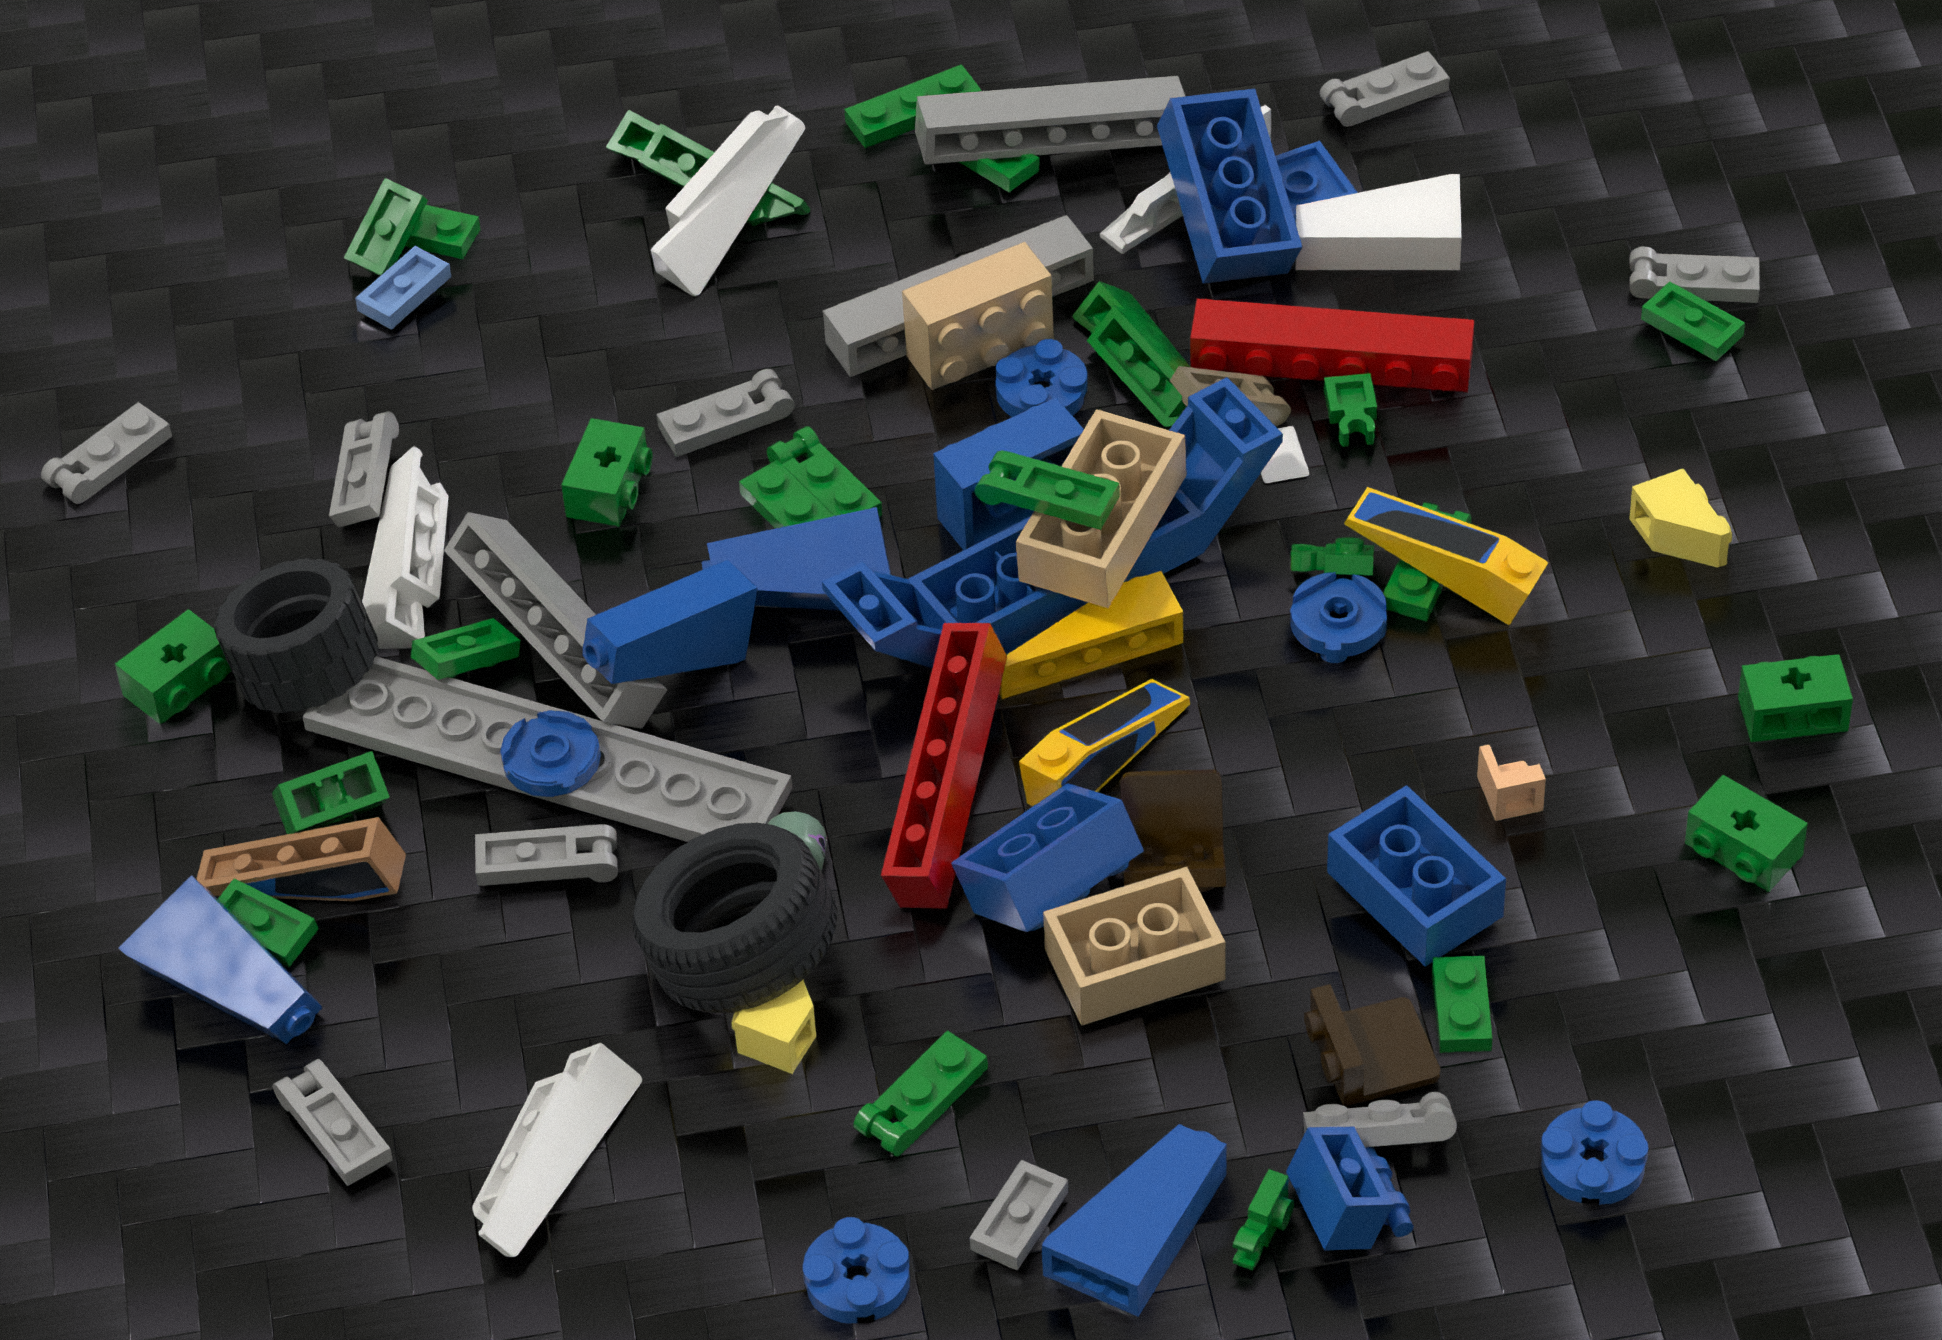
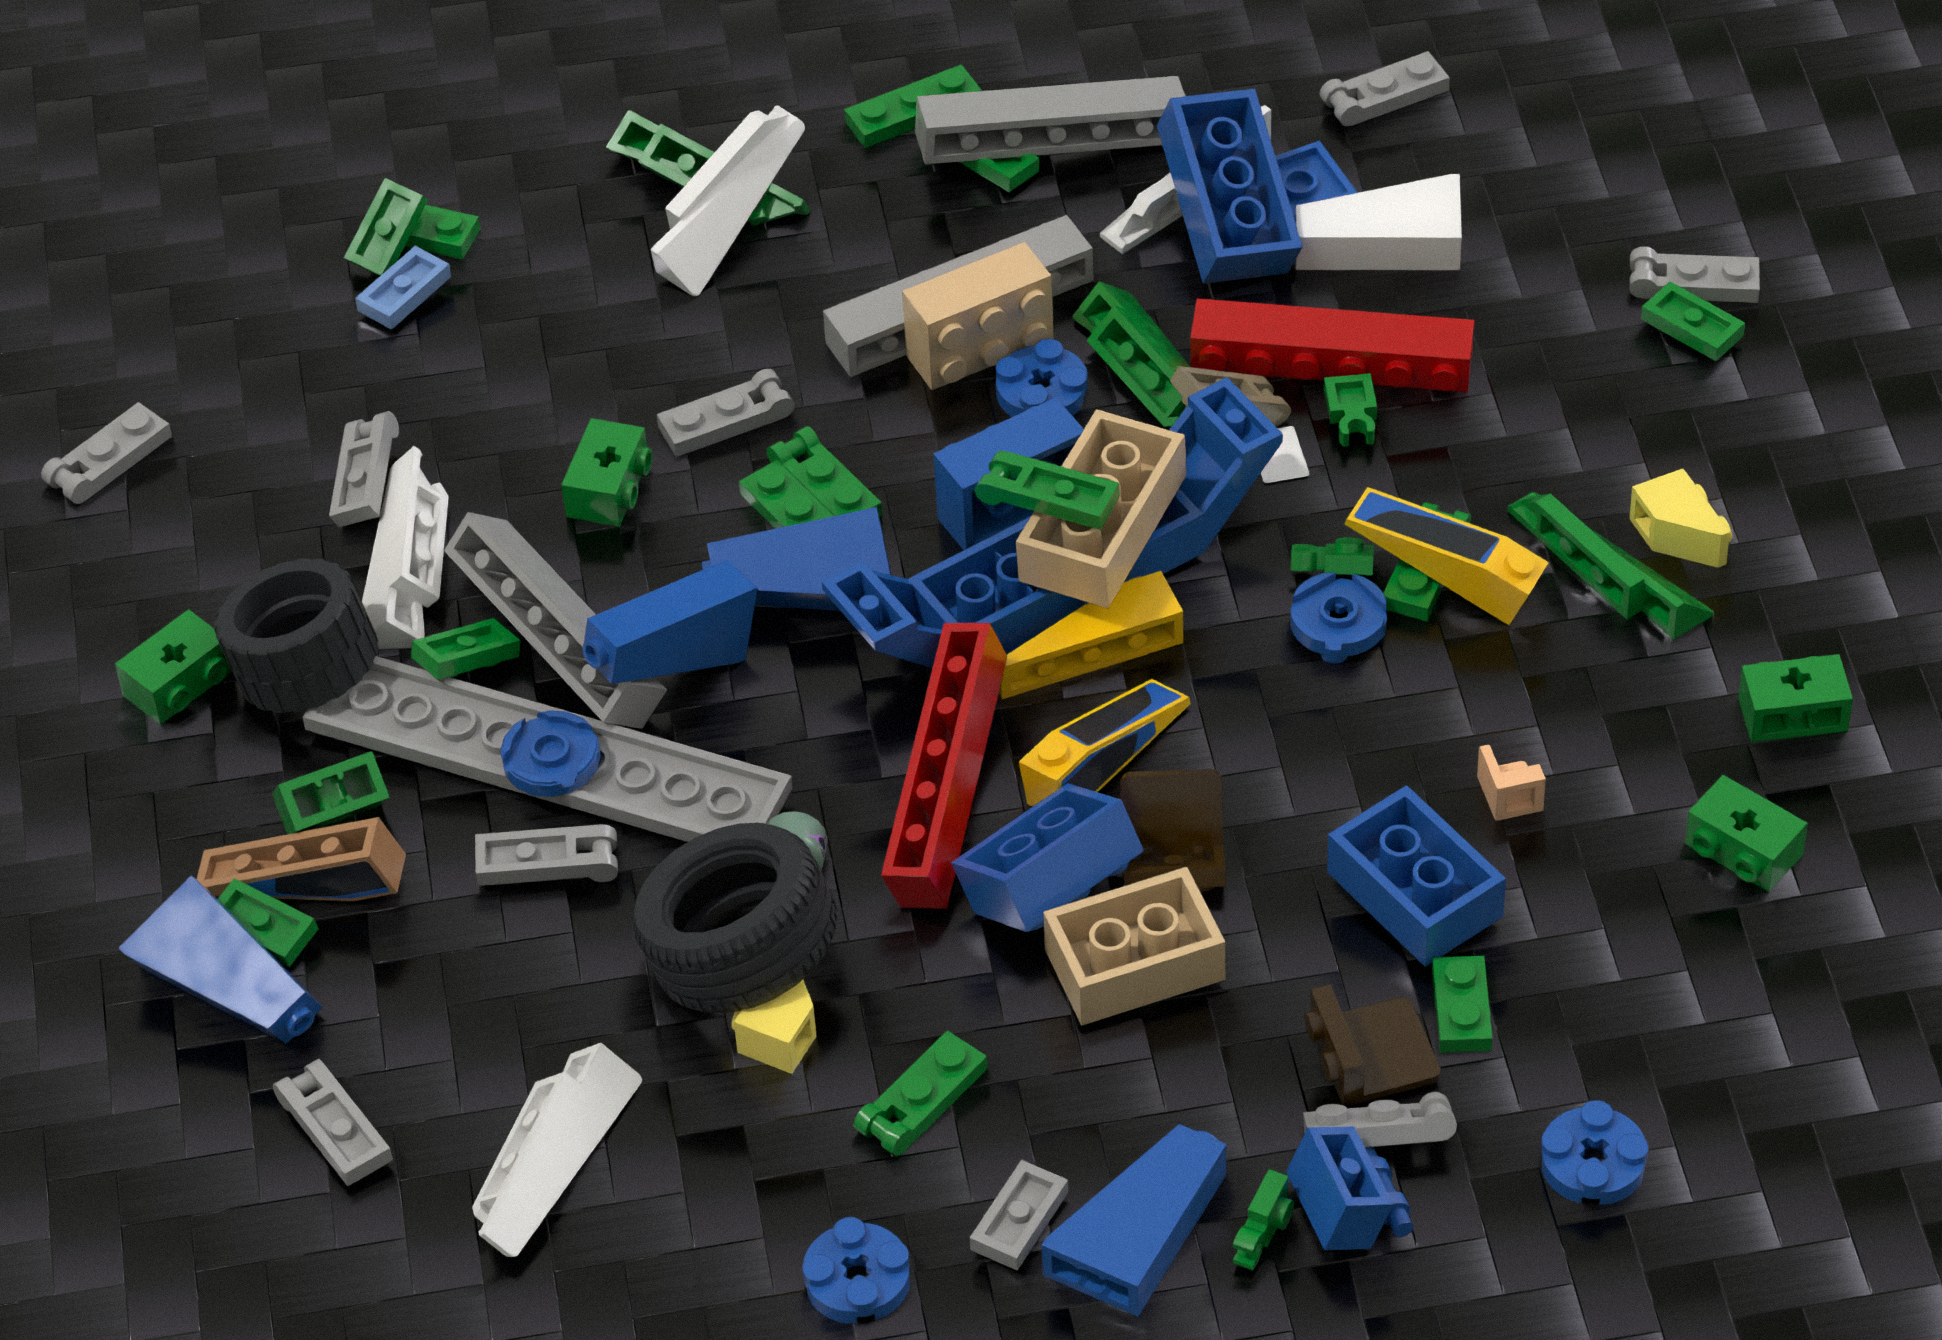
(1609, 569): none -> green wedge

